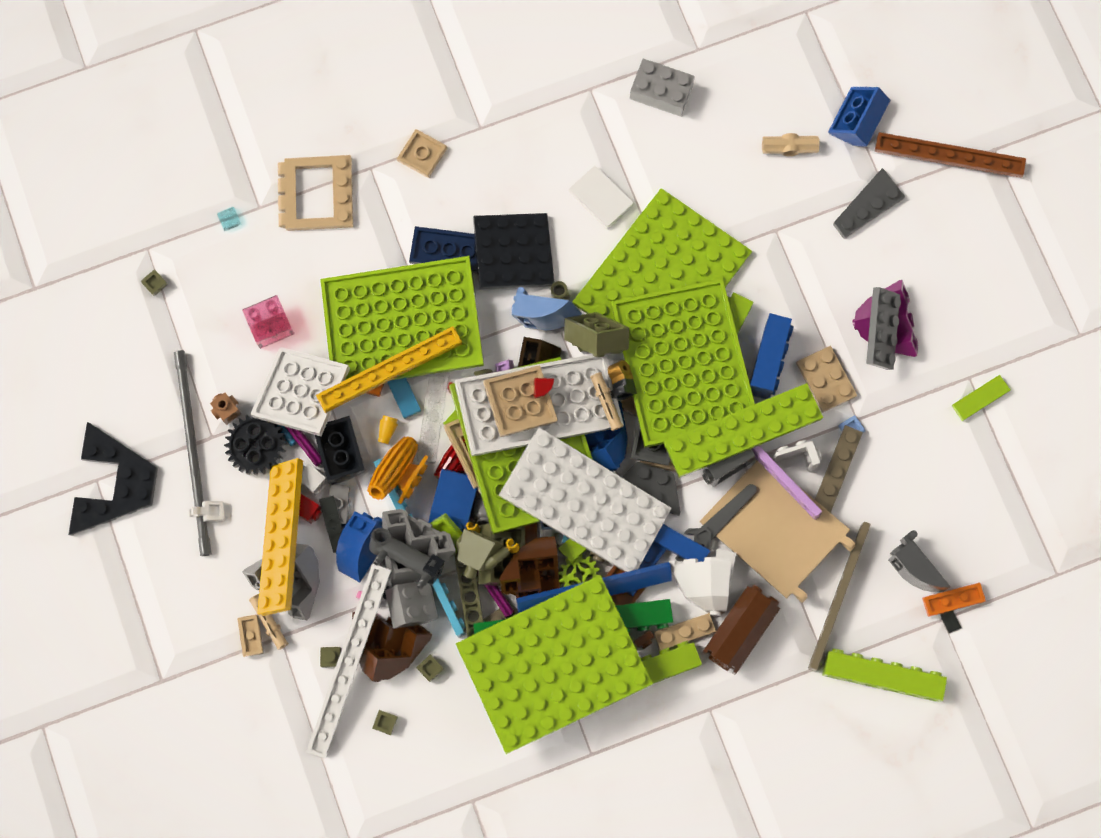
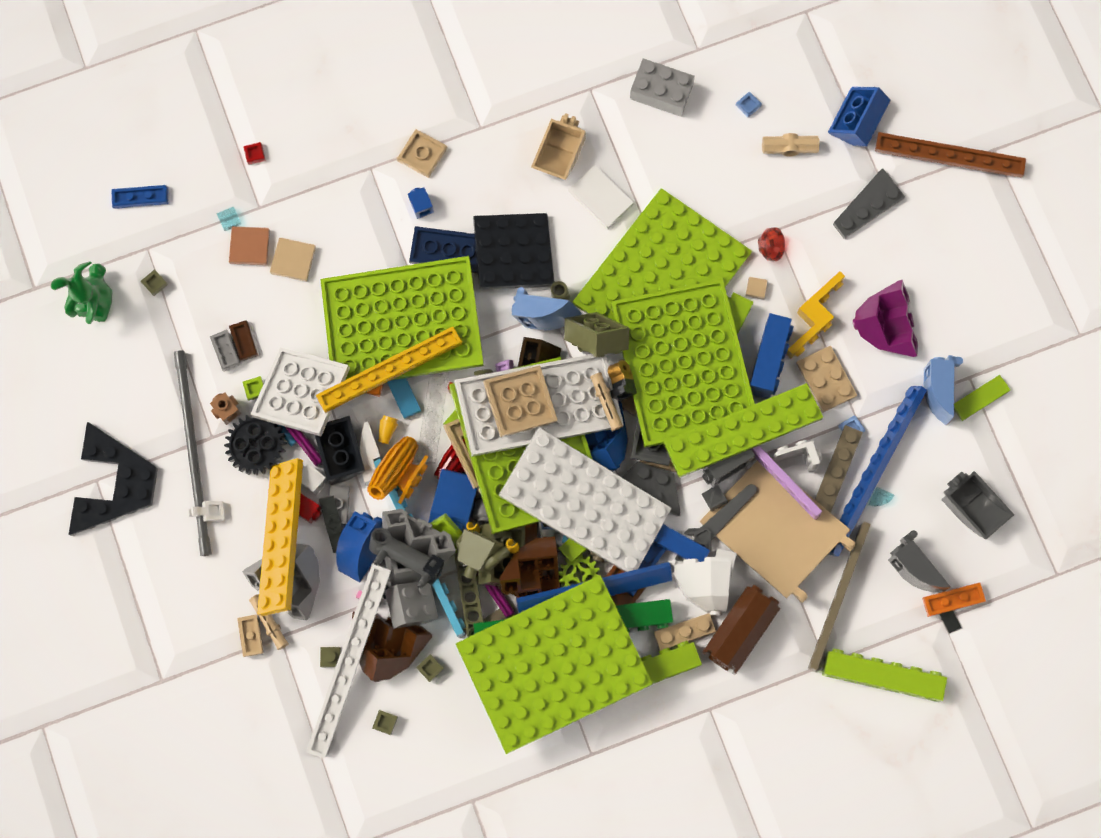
(86, 296): none -> green animal
(139, 196): none -> blue tile
(225, 350): none -> light grey plate
(243, 340): none -> reddish brown tile
(249, 245): none -> nougat tile
(253, 387): none -> lime plate
(254, 153): none -> red tile
(268, 321): clear pink slope -> none
(292, 259): none -> tan tile
(341, 193): tan hinge -> none
(369, 452): none -> white slope
(420, 202): none -> blue brick
(542, 386): red tile -> none
(560, 147): none -> tan piece
(644, 641): reddish brown plate -> none
(714, 498): none -> dark grey tile
(748, 104): none -> medium blue tile
(756, 288): none -> tan tile
(772, 244): none -> clear red piece
(816, 315): none -> yellow bracket
(880, 460): none -> blue plate
(880, 497): none -> clear light blue tile
(883, 328): dark grey plate -> none
(940, 386): none -> medium blue piece
(976, 504): none -> dark grey piece

